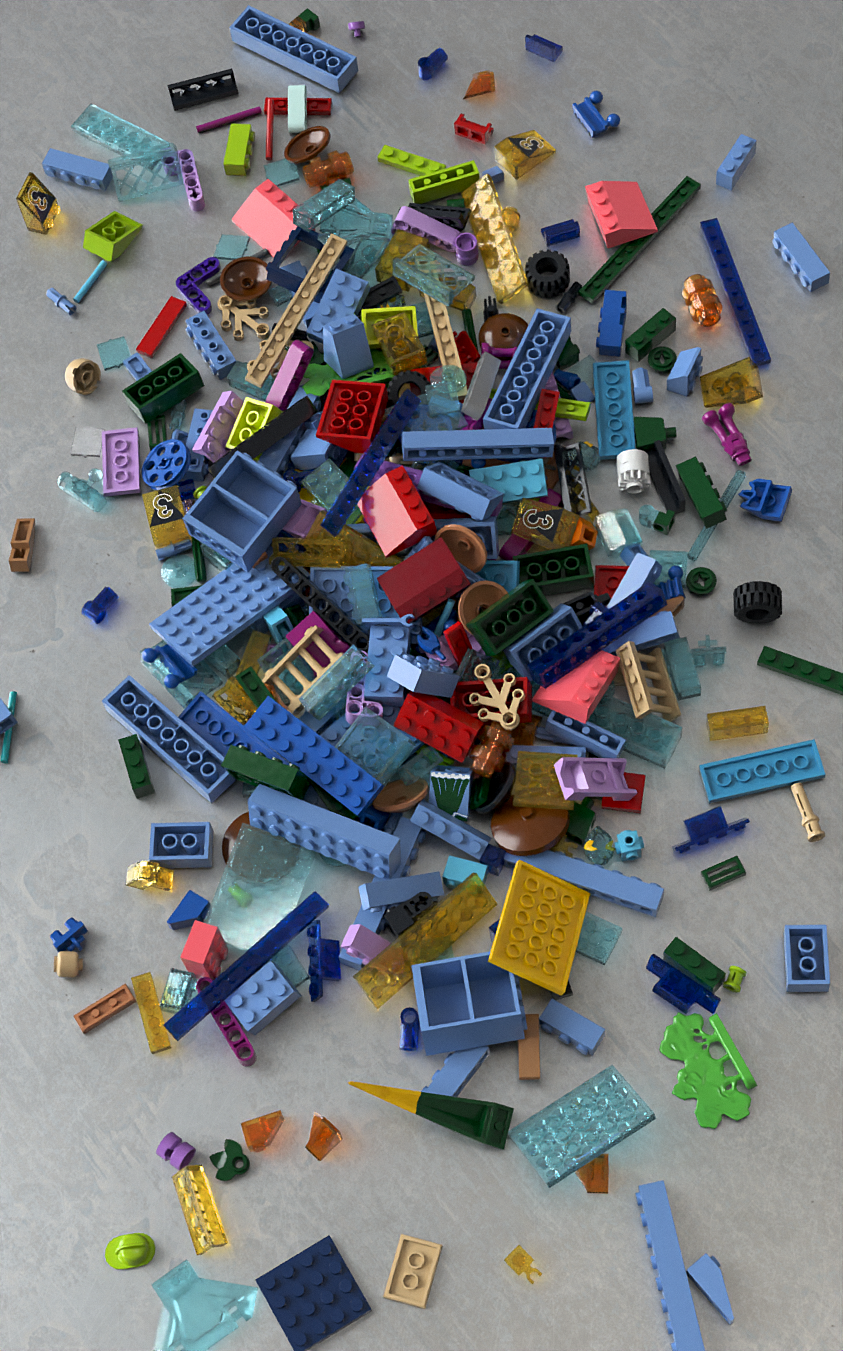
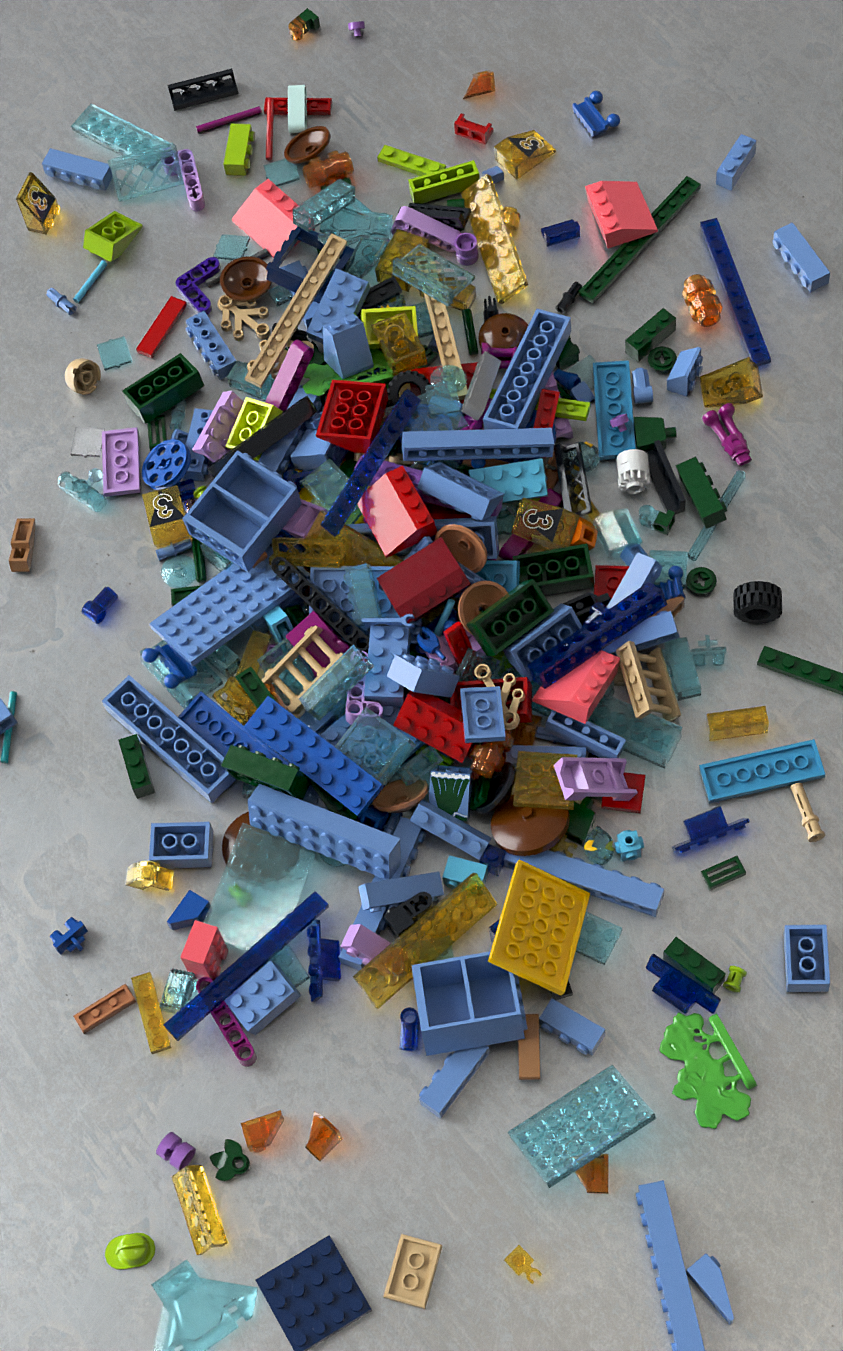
(67, 964): tan head -> none
(136, 366): medium blue plate -> none
(294, 49): medium blue brick -> none
(429, 64): clear blue piece -> none
(466, 349): red hinge -> none
(471, 1118): dark green plate -> none
(482, 714): none -> medium blue plate
(543, 47): clear blue panel -> none
(547, 262): black tyre -> none
(612, 324): blue wedge -> none
(619, 421): none -> medium lavender tile
(766, 499): blue plate -> none

